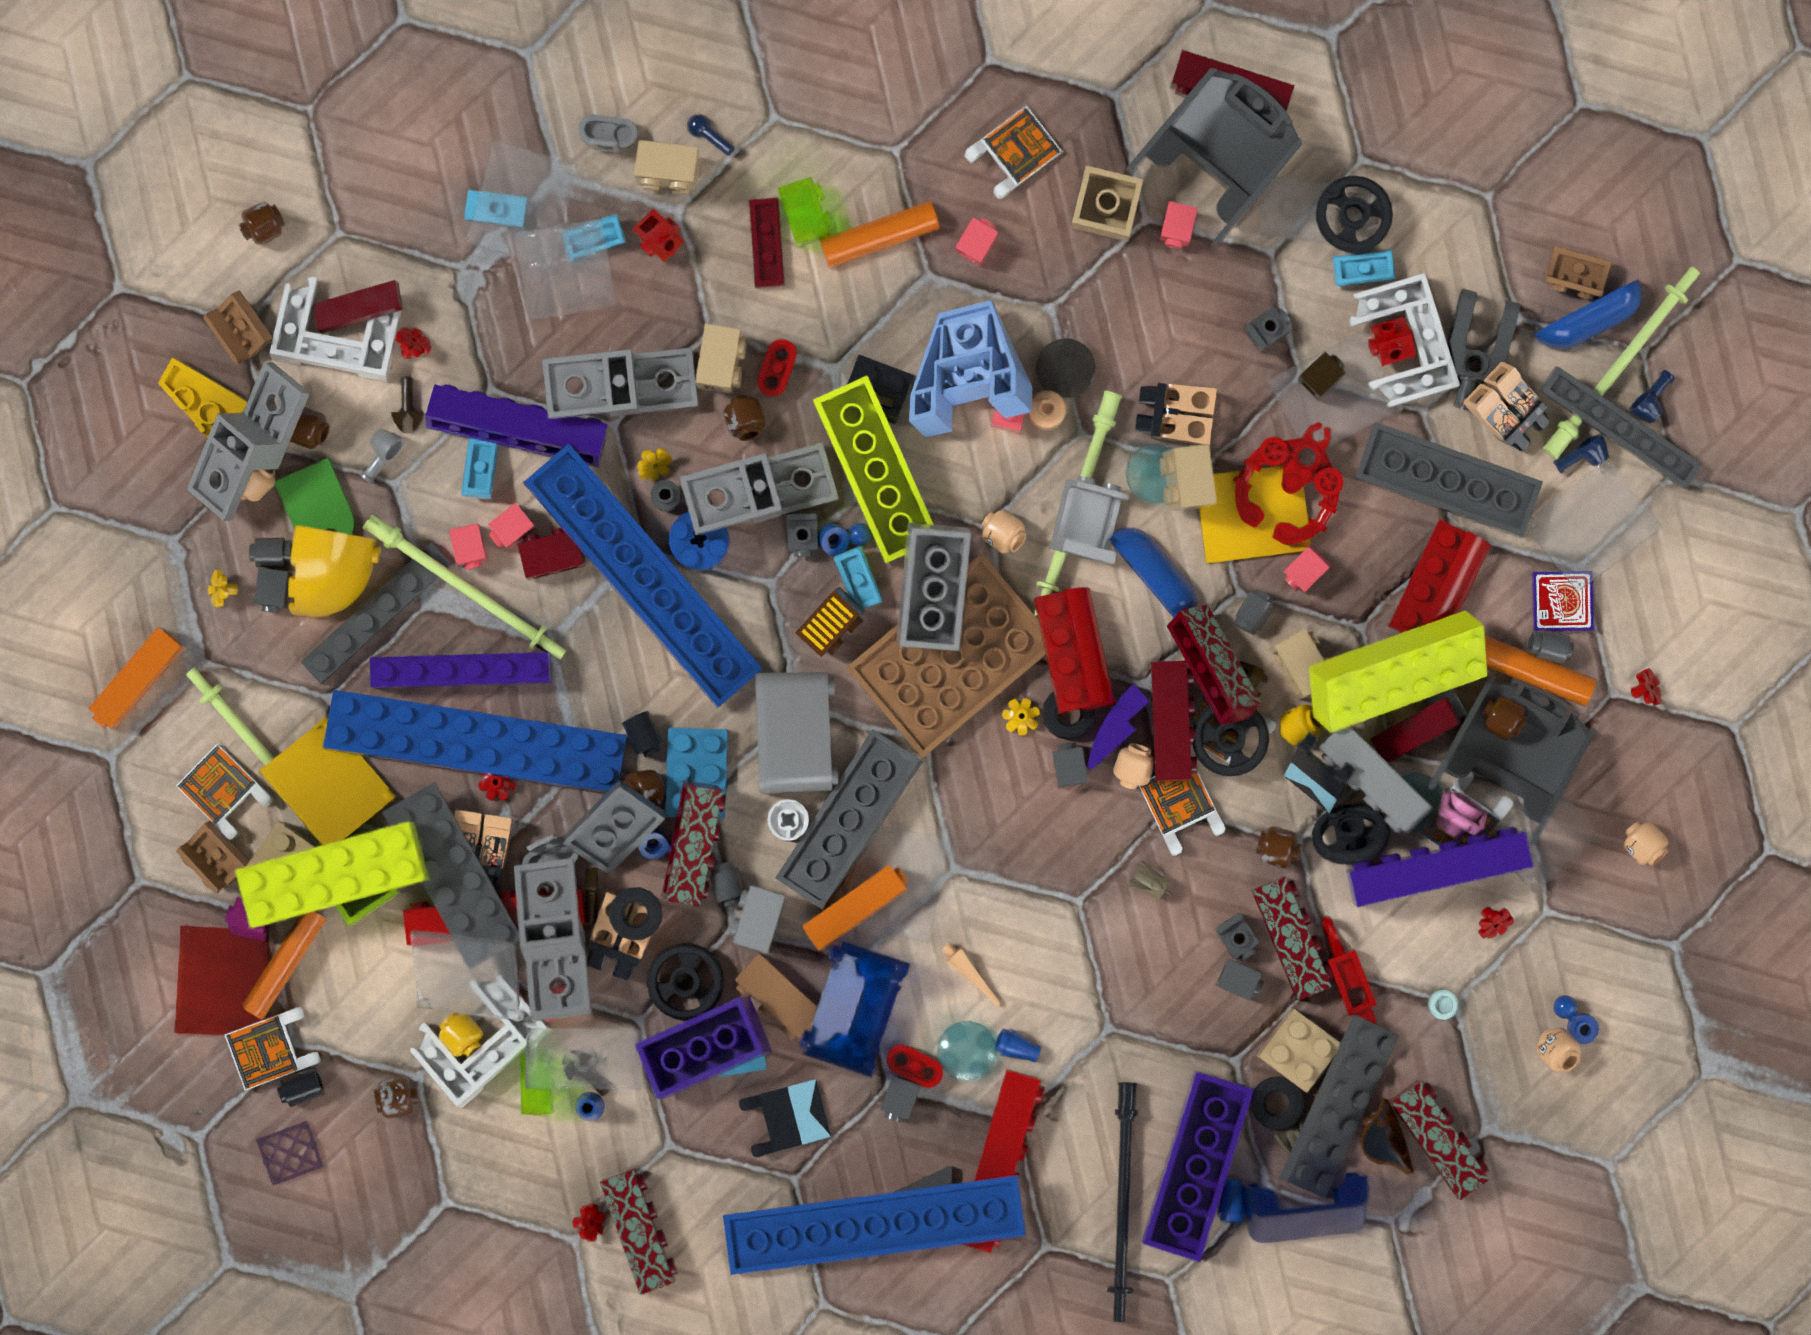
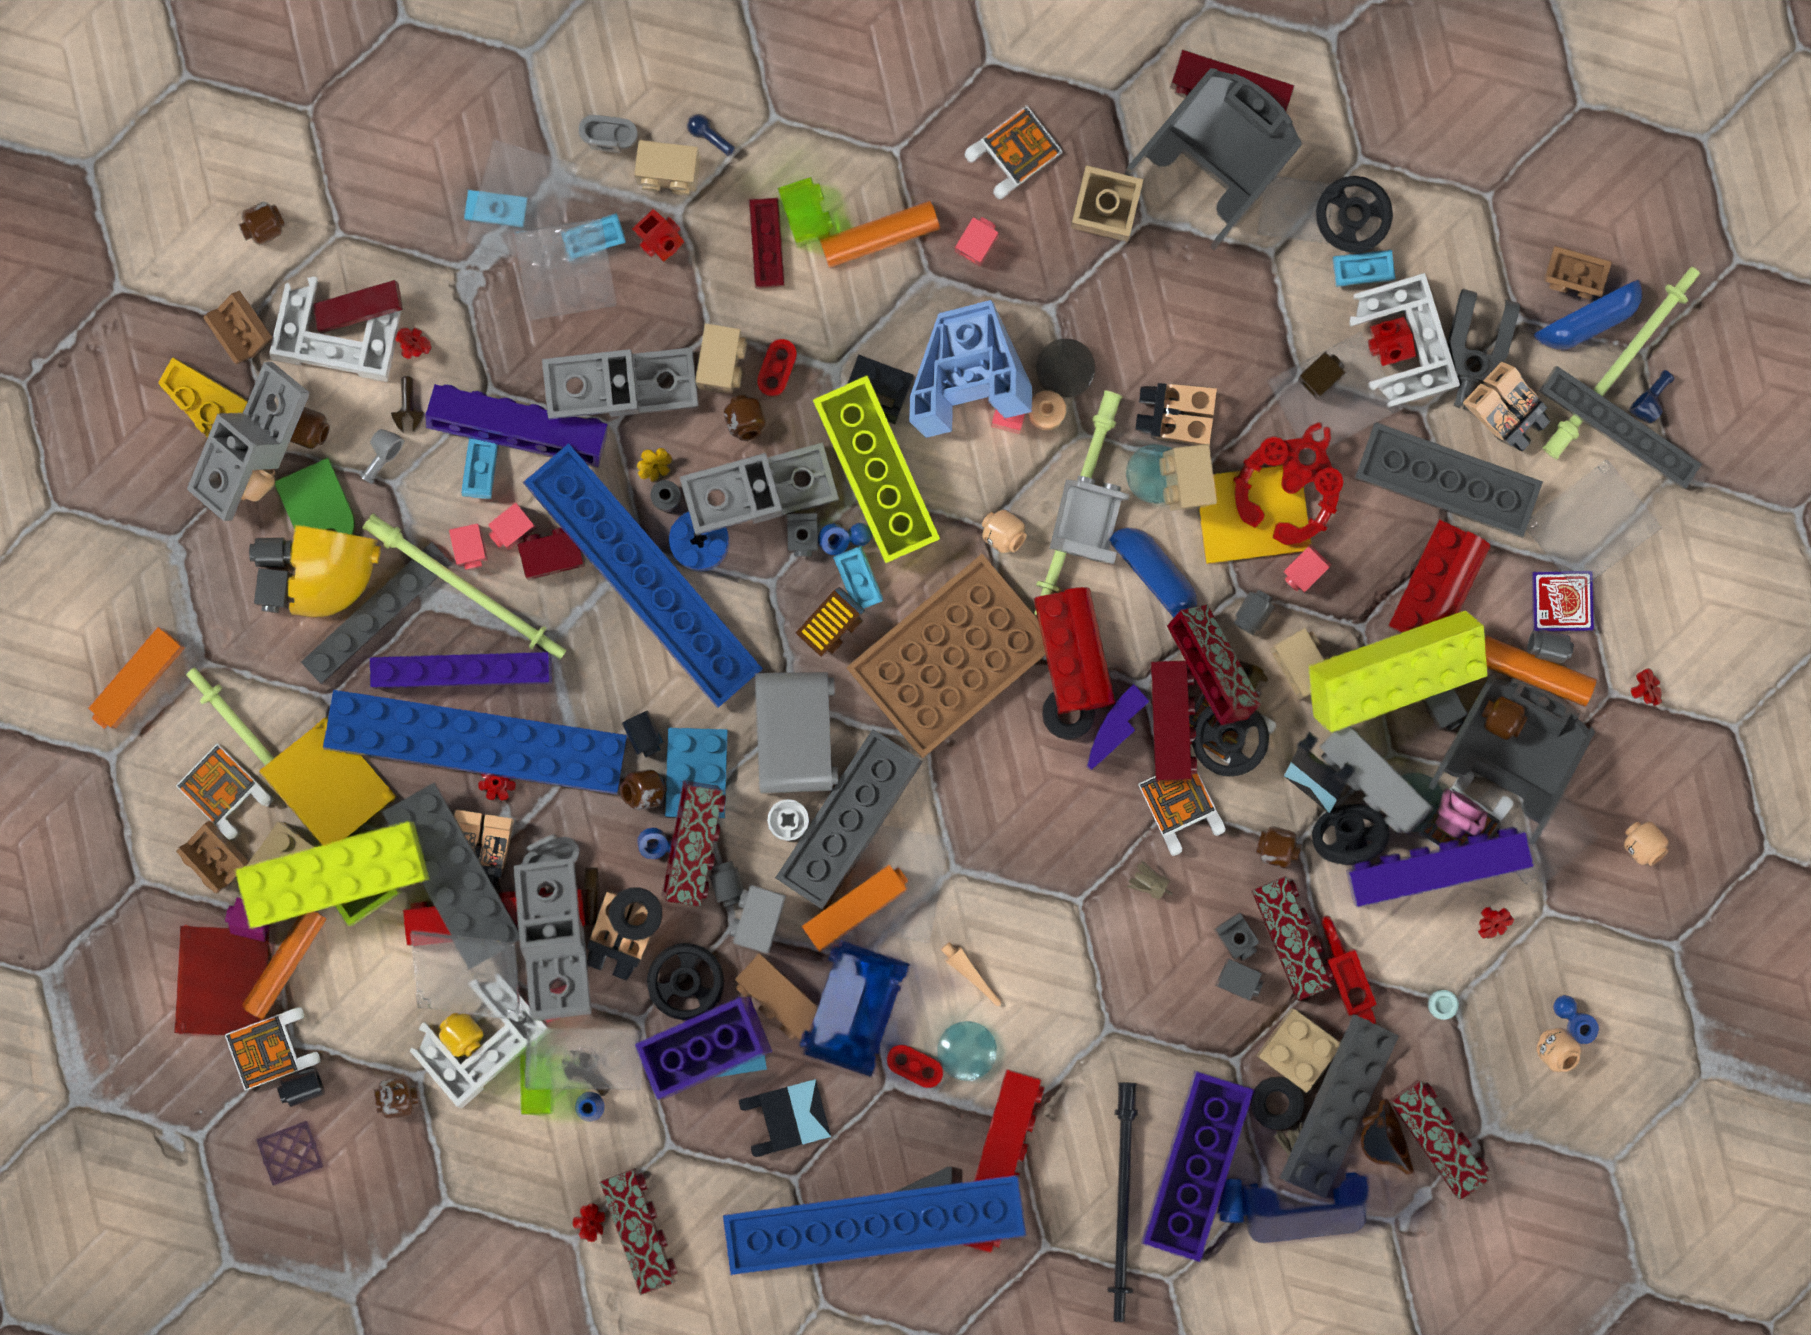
(220, 588): yellow plant -> none
(614, 827): dark grey plate -> none
(899, 1099): dark grey brick -> none
(933, 586): light grey brick -> none
(1013, 716): yellow plant -> none
(1015, 1045): blue cone -> none
(1069, 765): dark grey brick -> none
(1134, 765): light nougat head -> none
(1178, 225): coral brick -> none
(1260, 336): dark grey brick -> none
(1297, 722): yellow head -> none
(1416, 730): dark red tile -> none
(1593, 450): dark blue bar -> none

